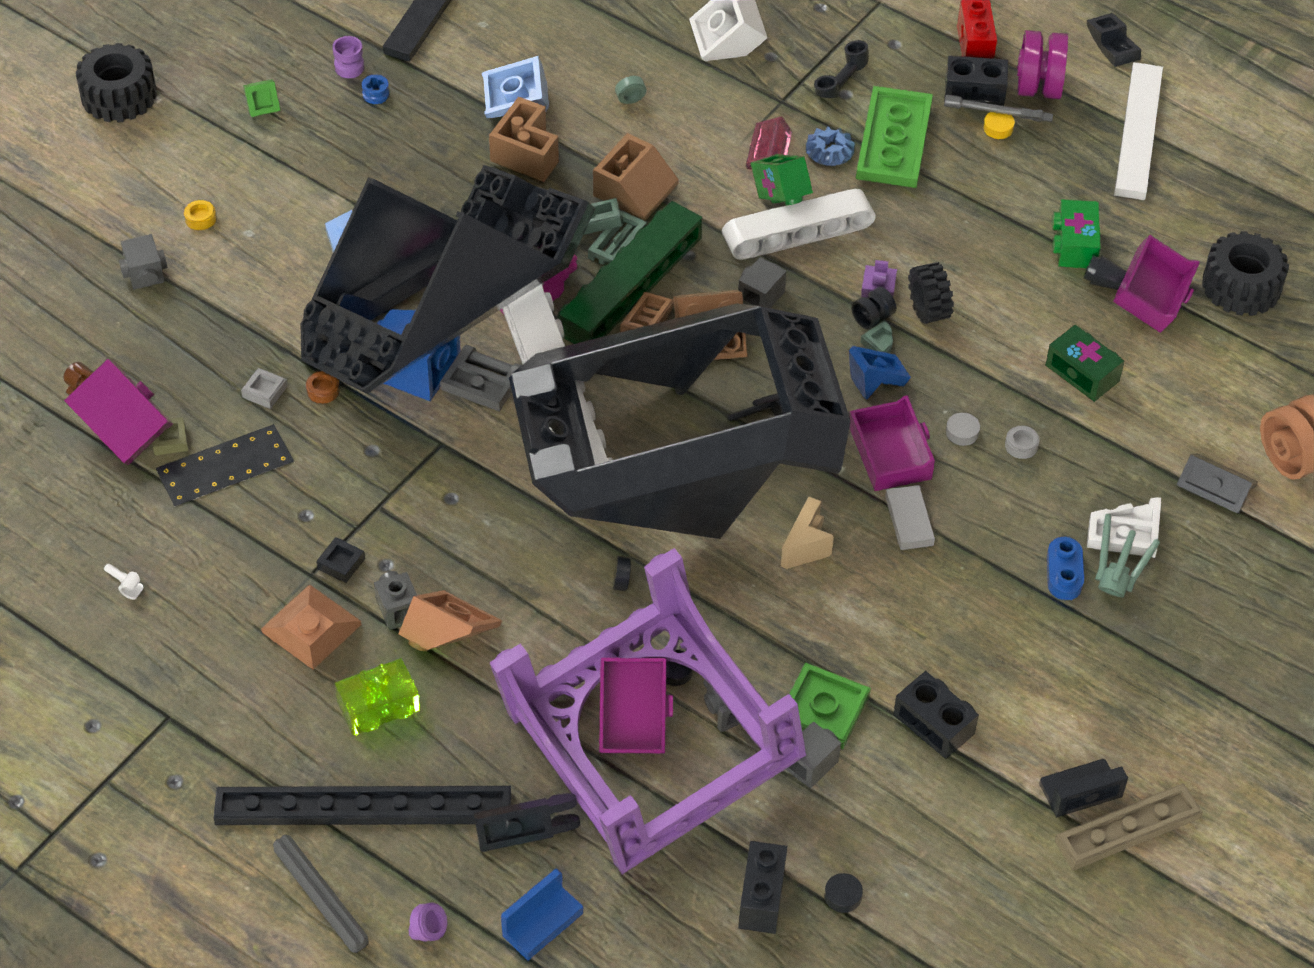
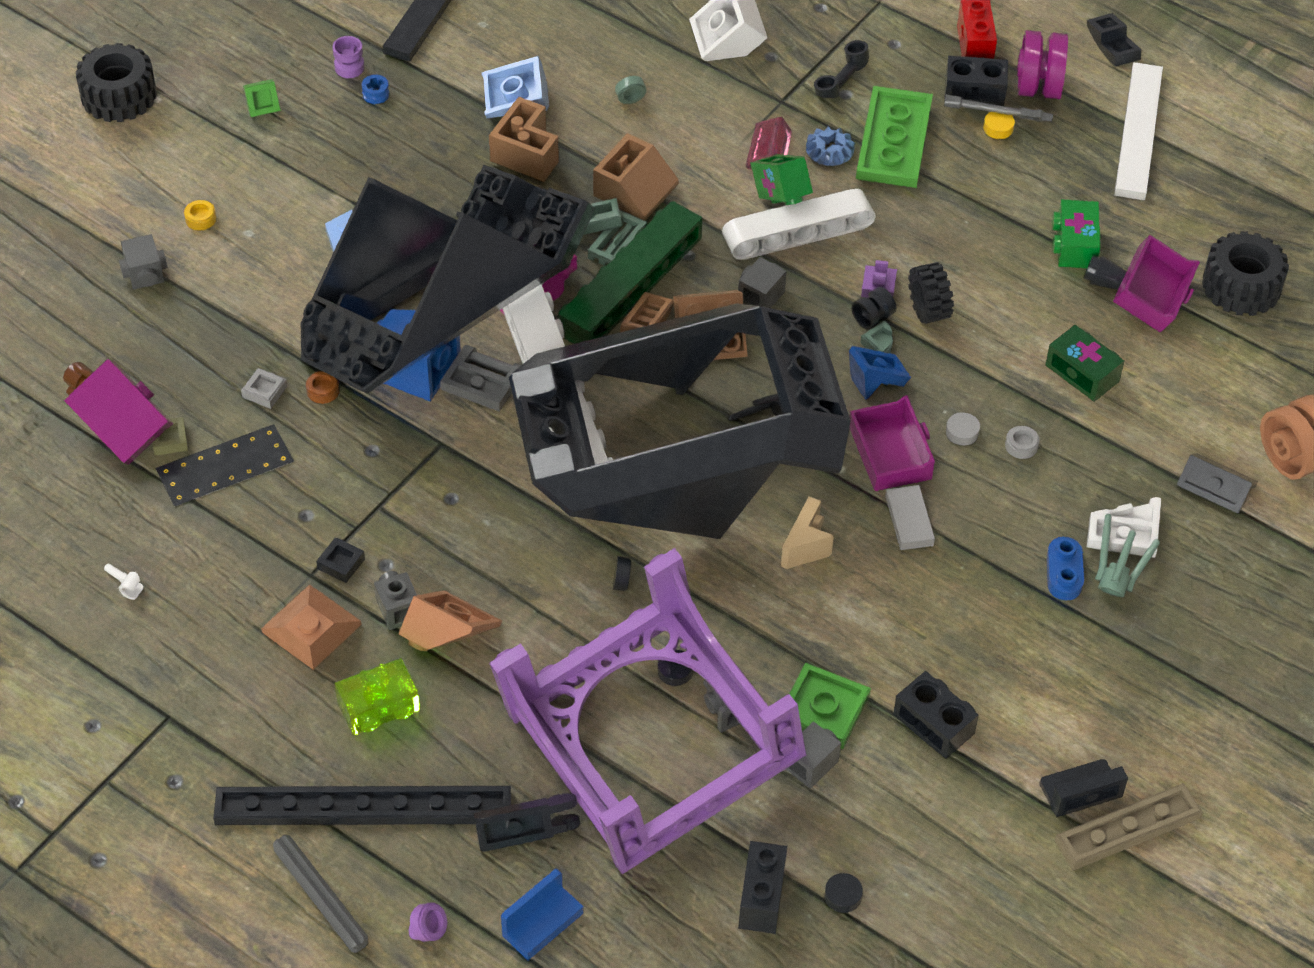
(633, 705): magenta container -> none

